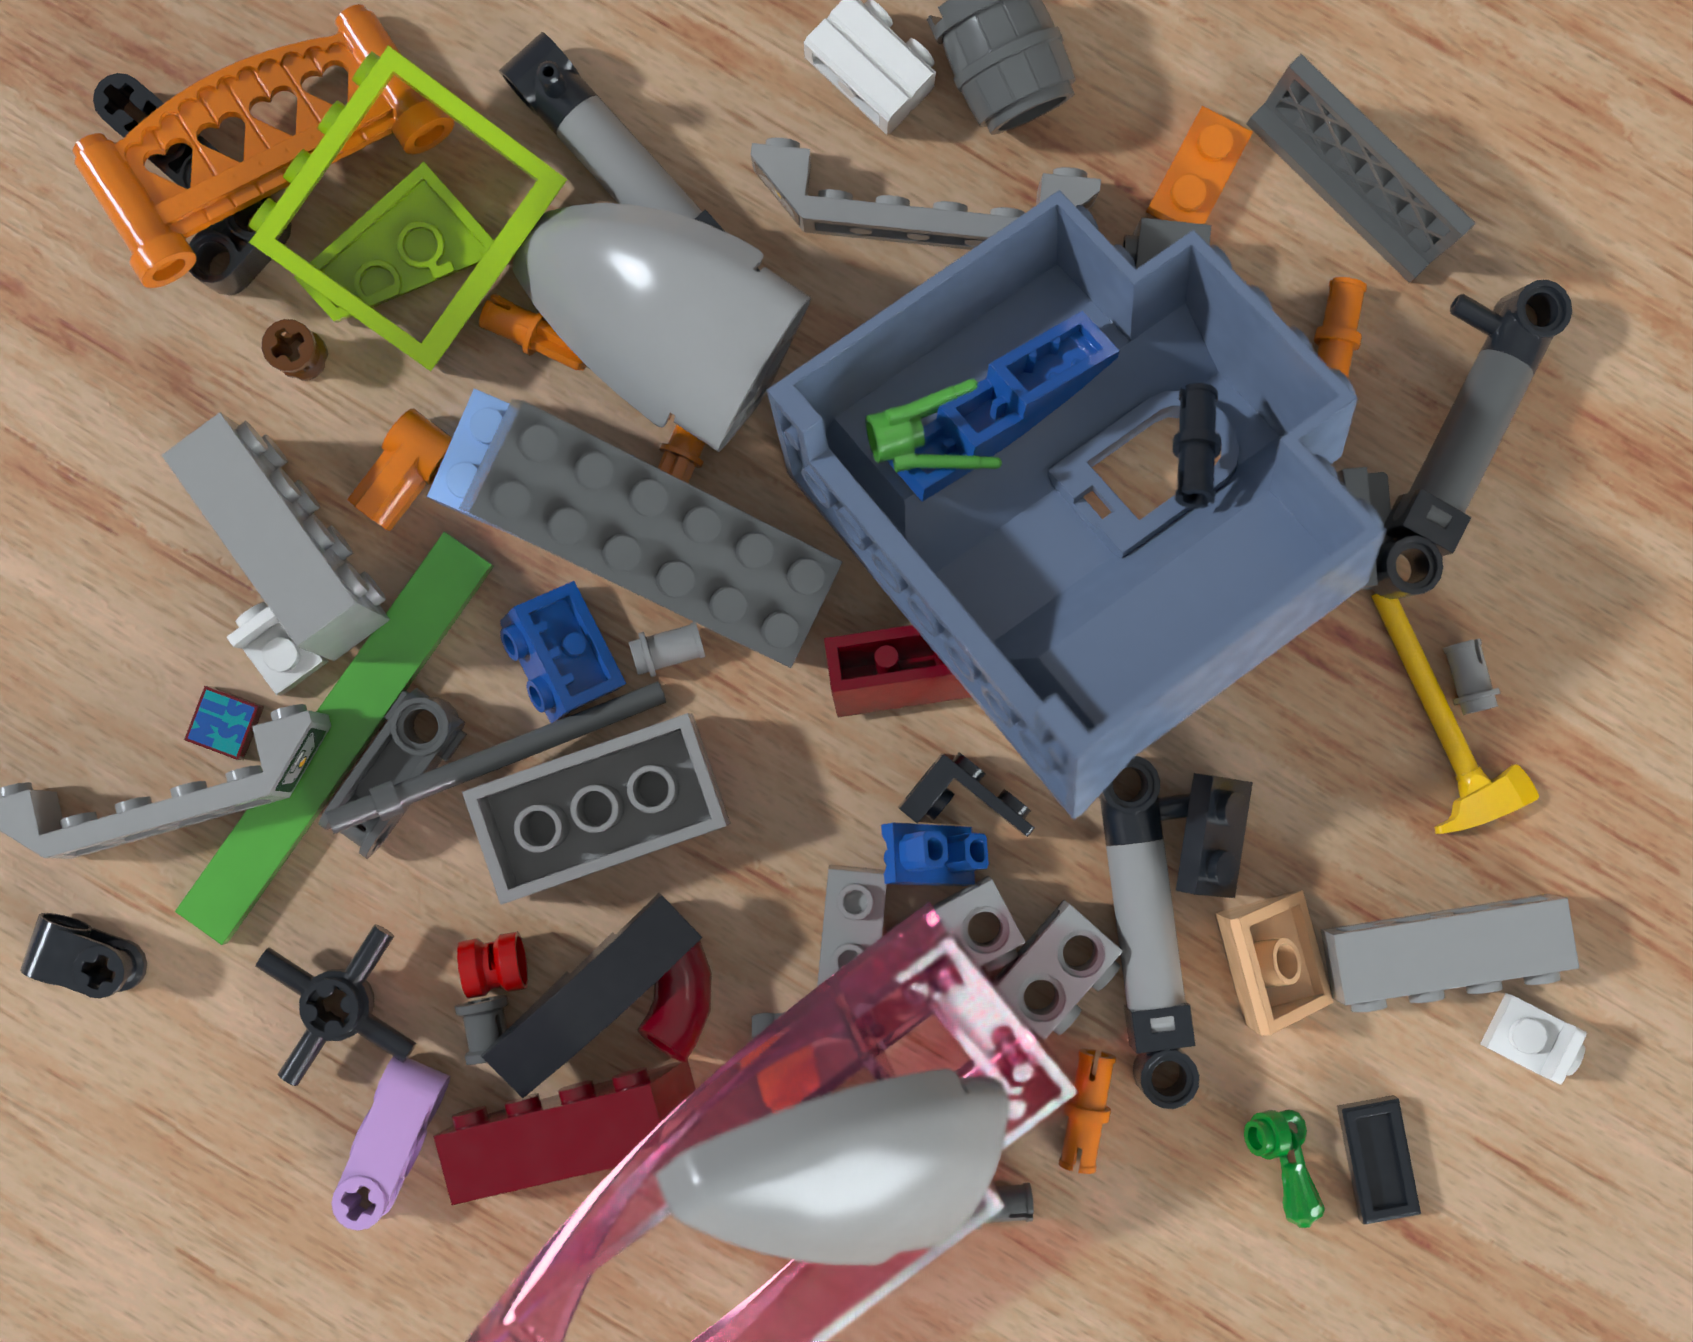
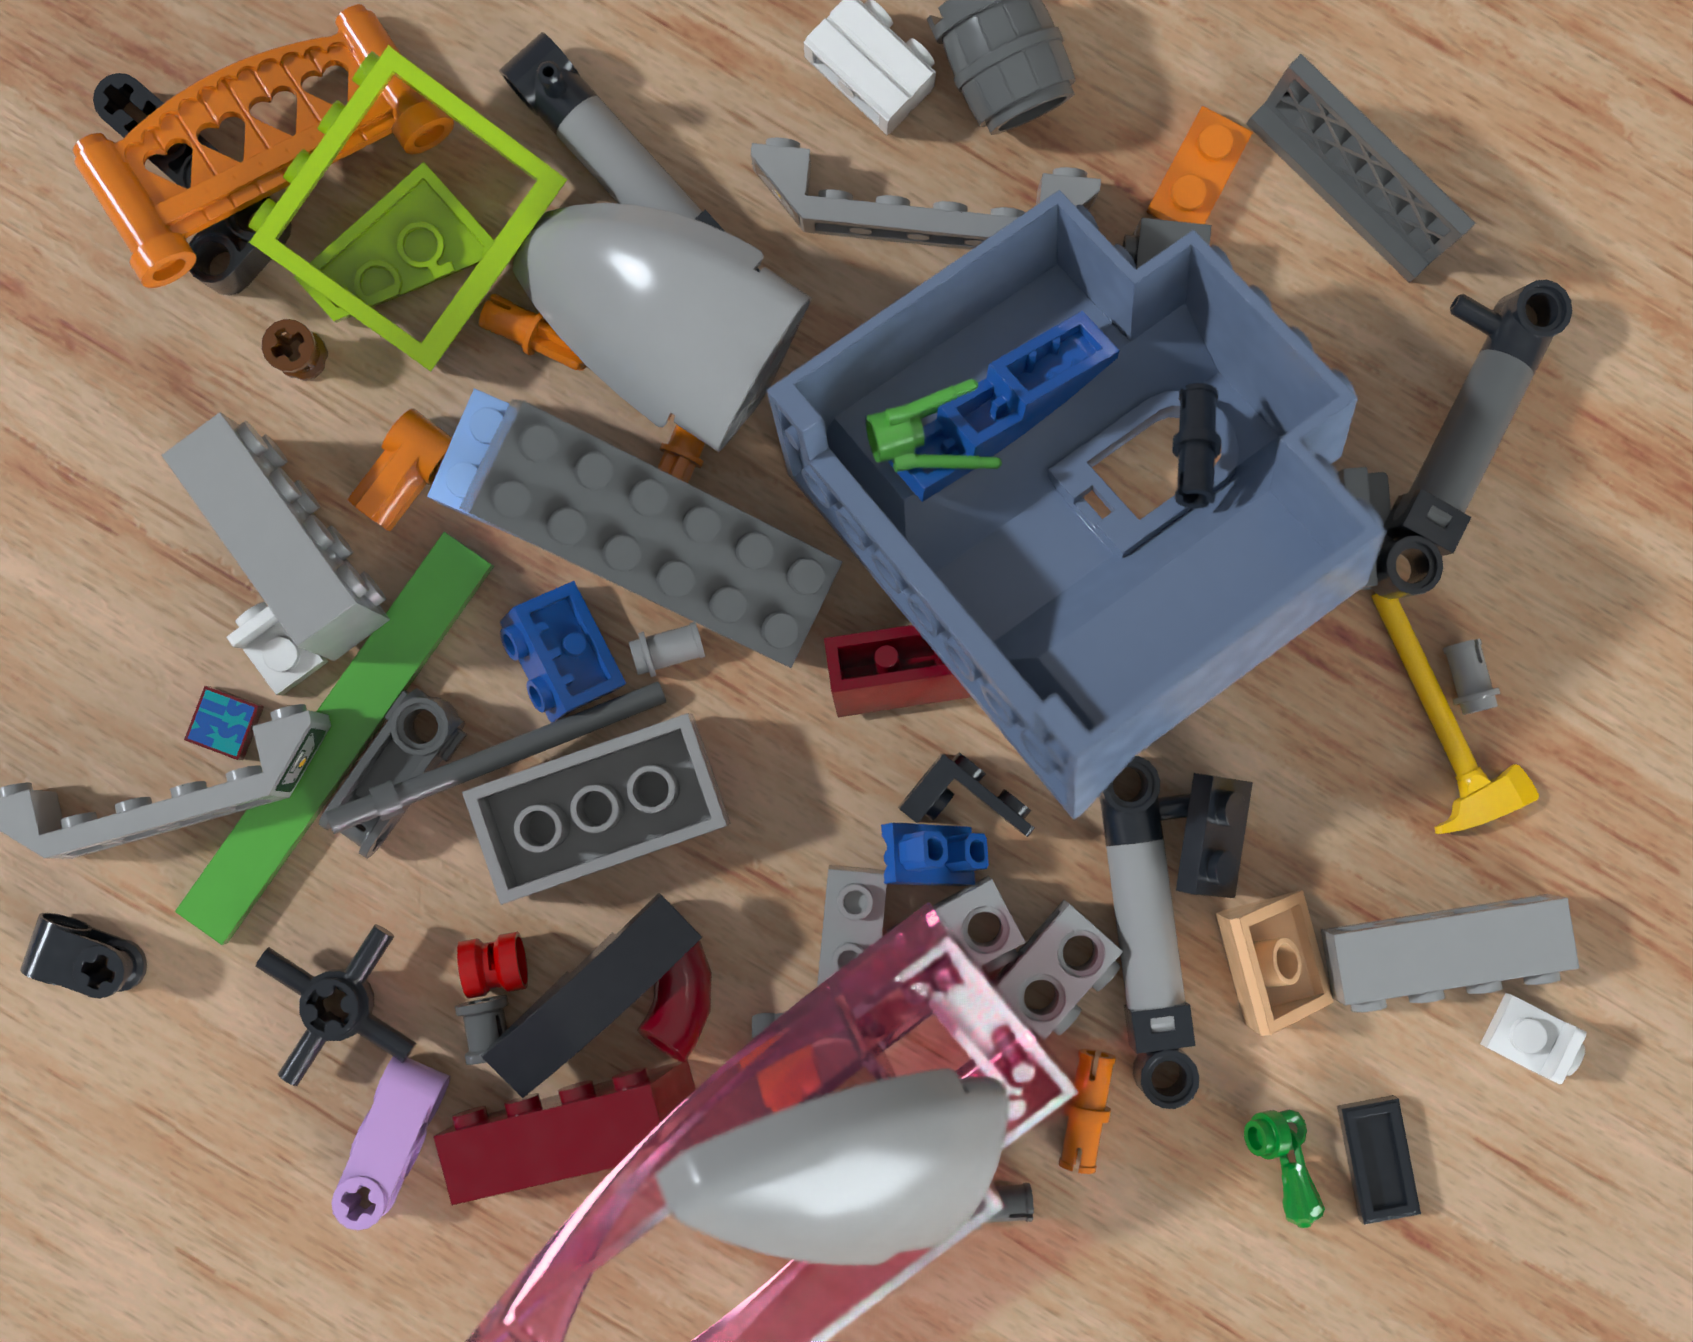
(1339, 332): orange pin -> none

